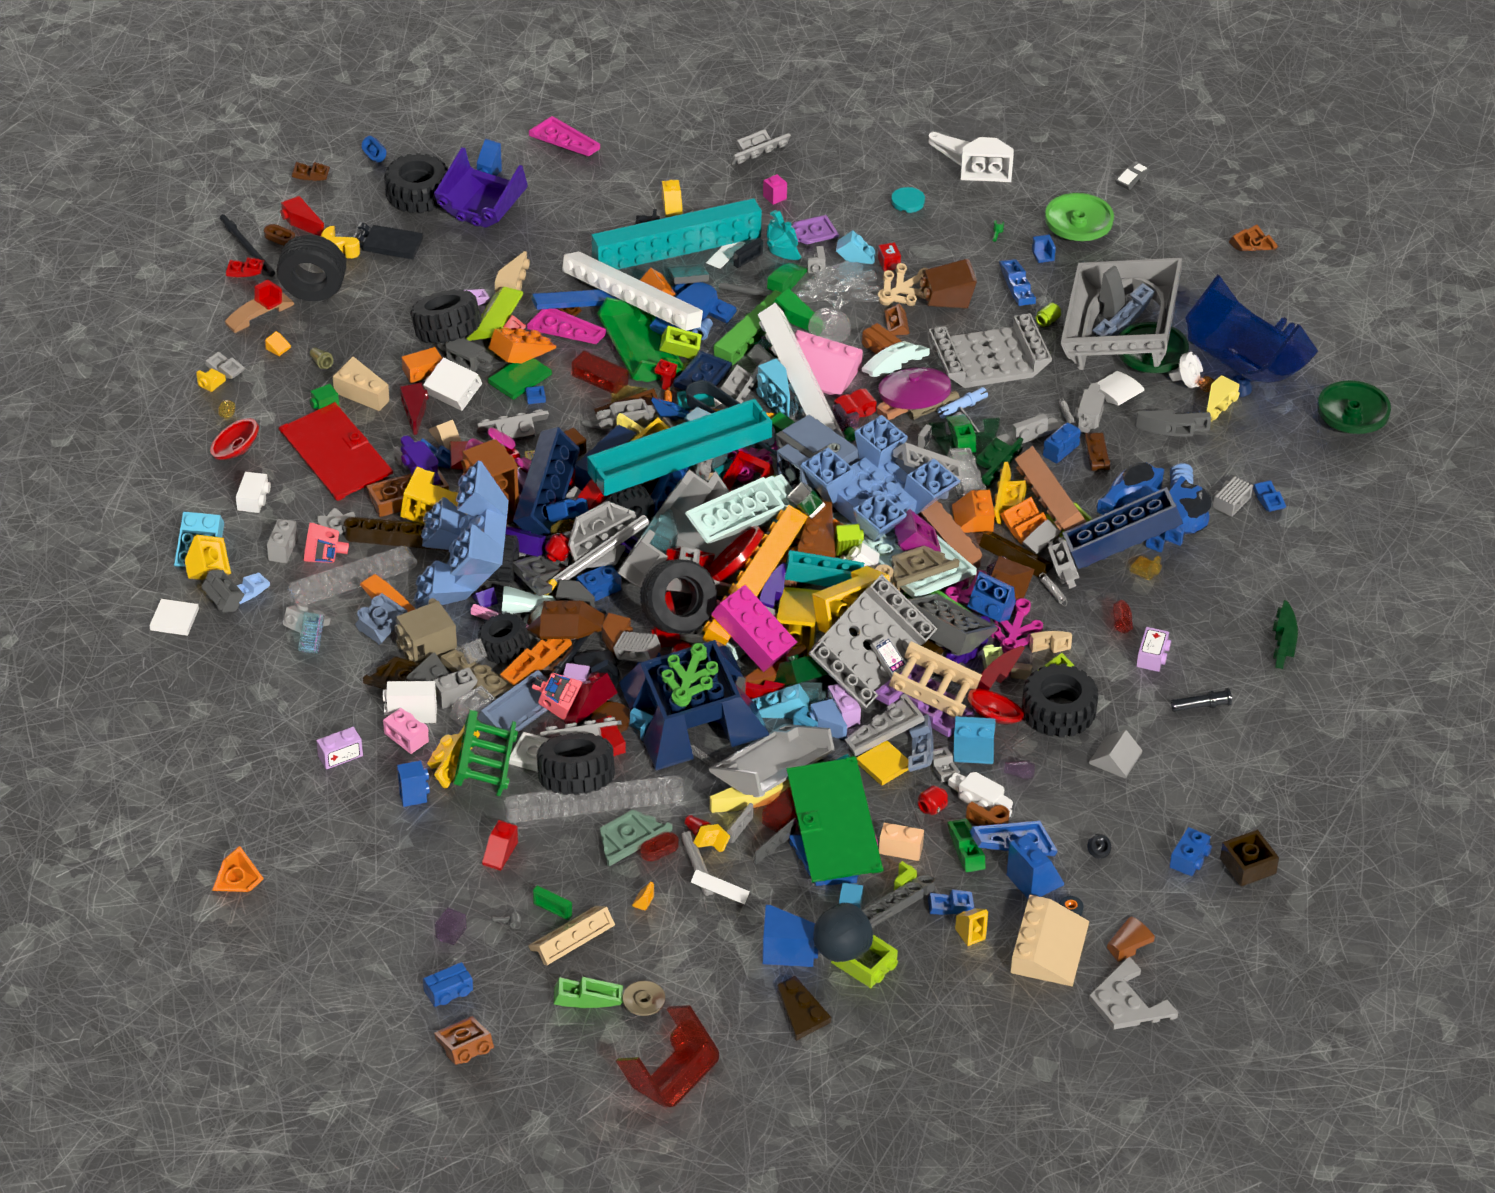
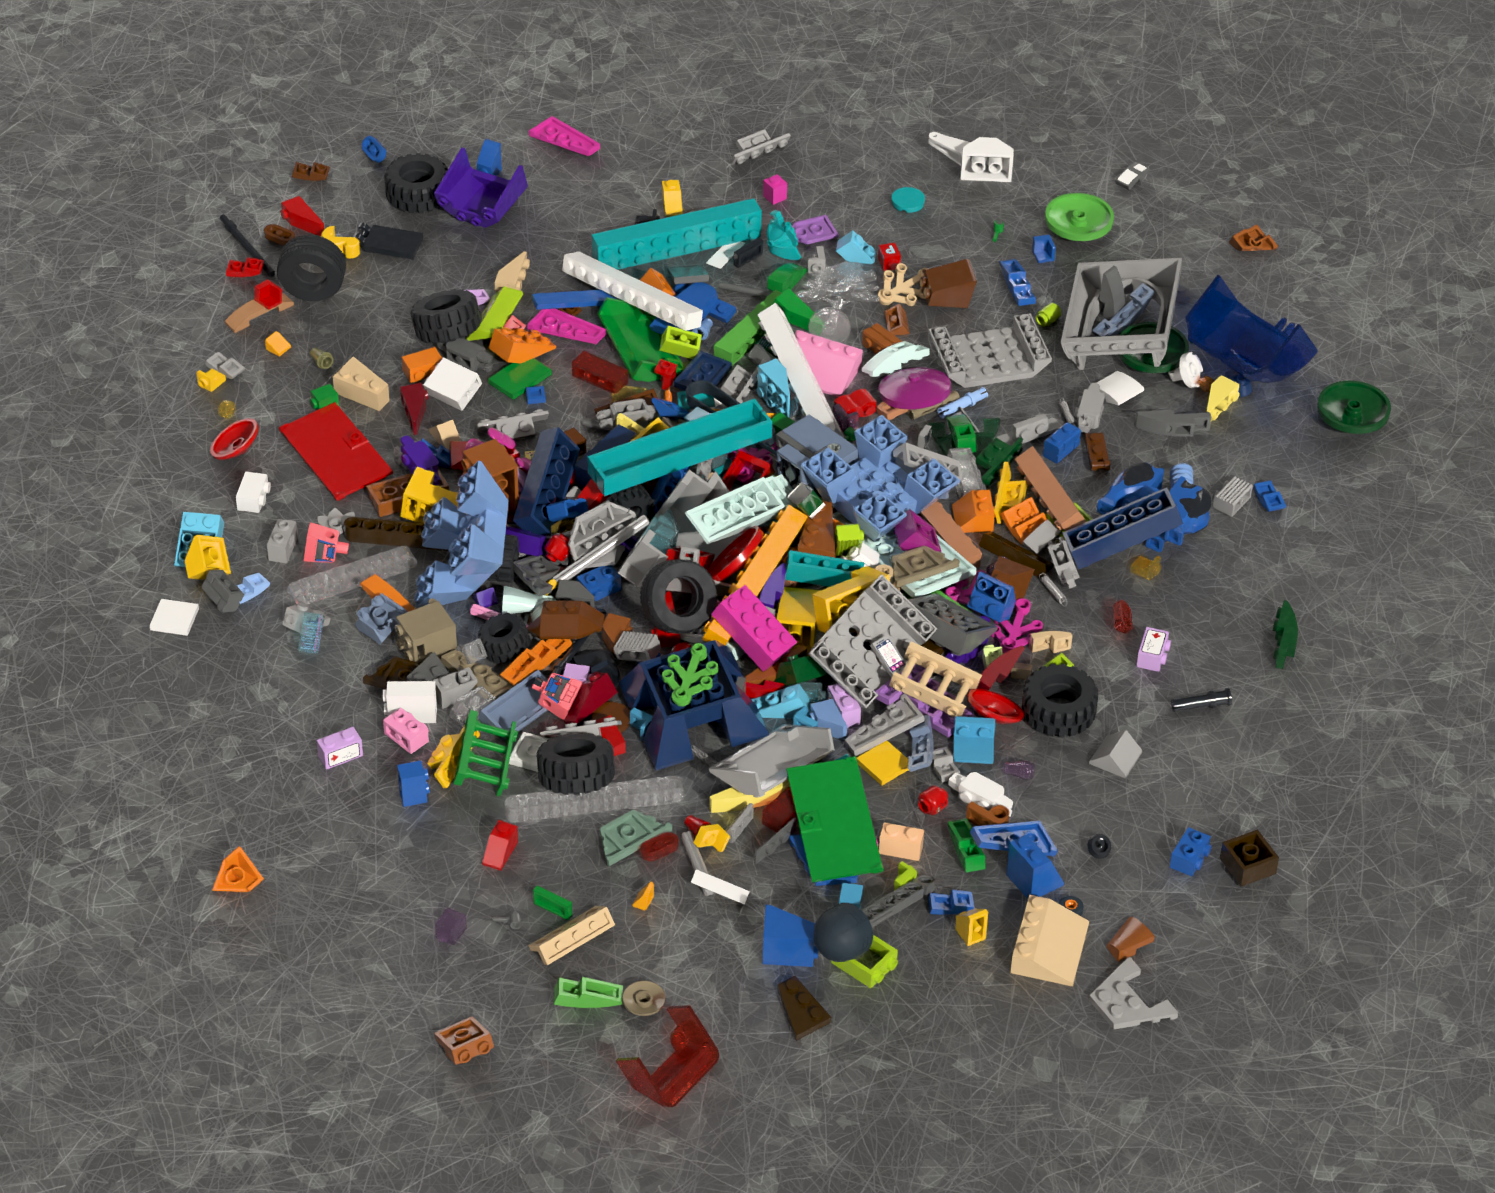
(448, 984): blue brick -> none

